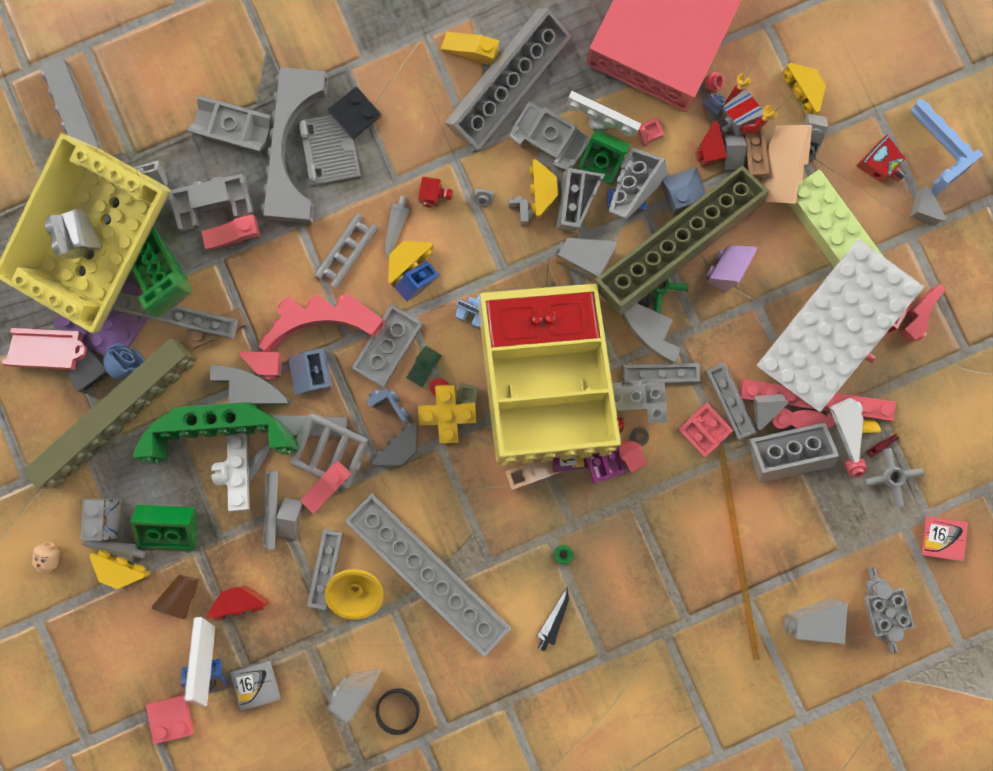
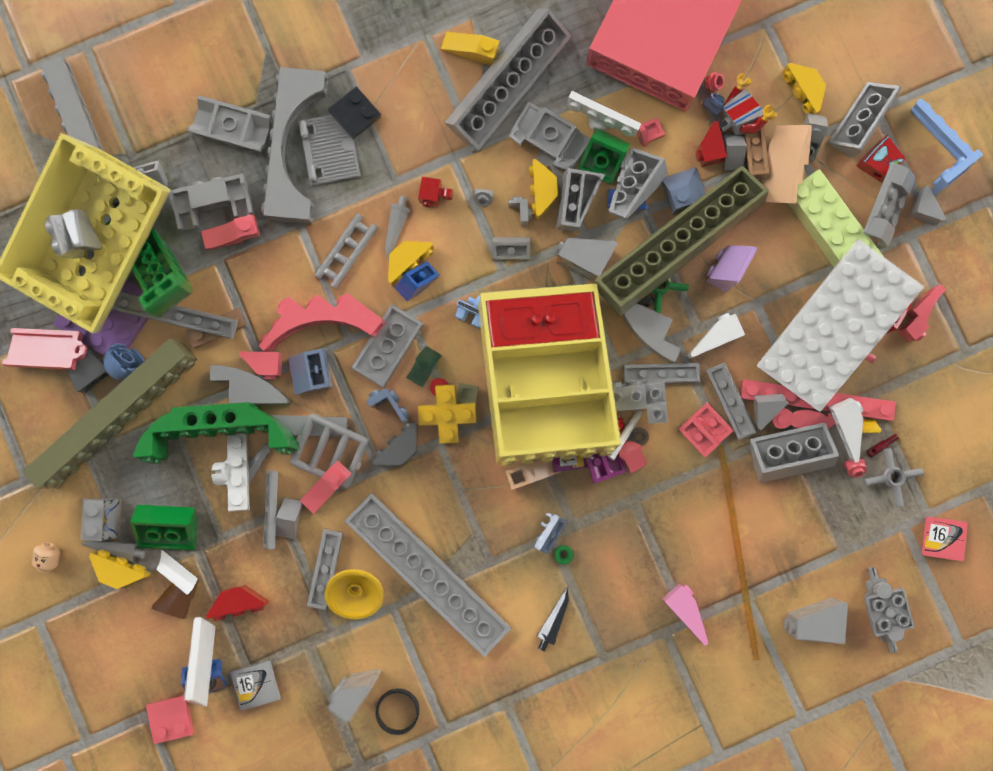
(176, 573): none -> white sticker
(511, 248): none -> light grey slope
(550, 534): none -> sand blue plate
(626, 432): none -> white bar
(686, 608): none -> bright pink slope
(722, 332): none -> white slope
(863, 118): none -> light grey slope
(889, 204): none -> light grey piece

